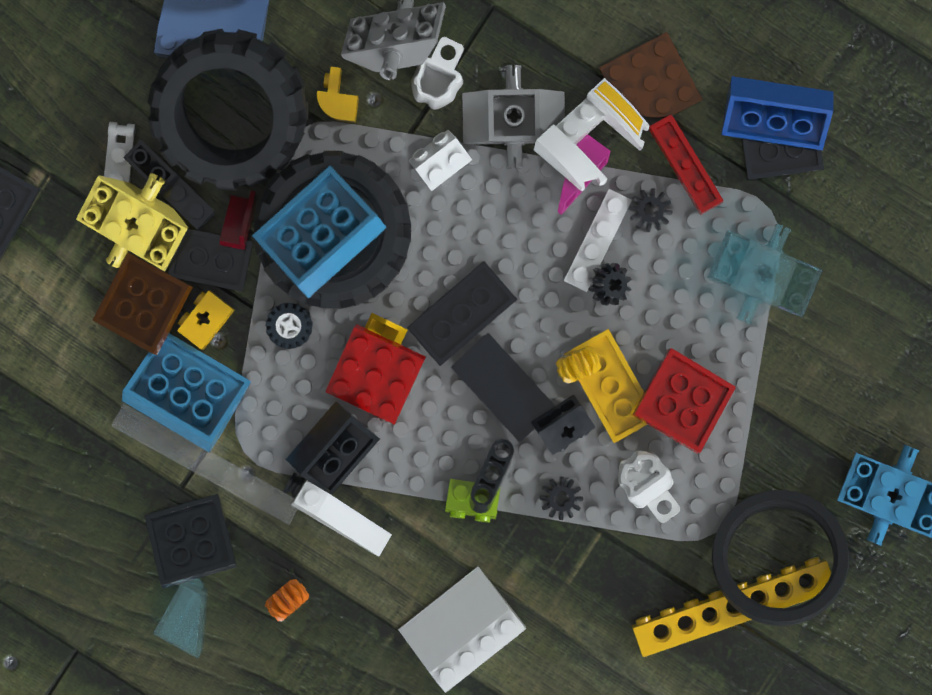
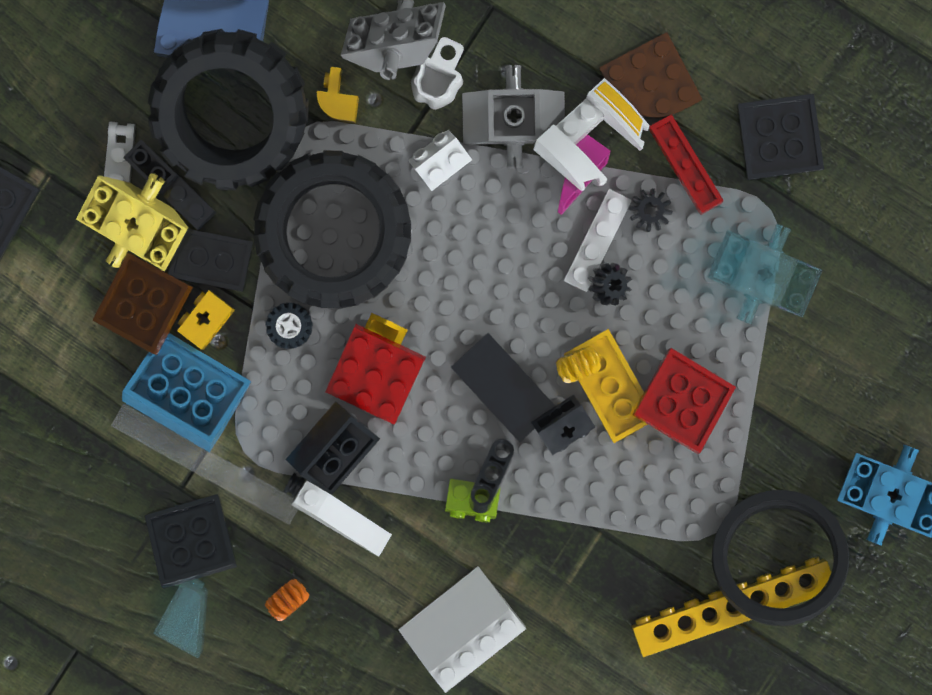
(238, 221): dark red panel -> none
(319, 231): dark azure slope -> none
(462, 313): black tile -> none
(567, 504): black gear -> none
(647, 483): white piece -> none
(777, 113): blue slope -> none

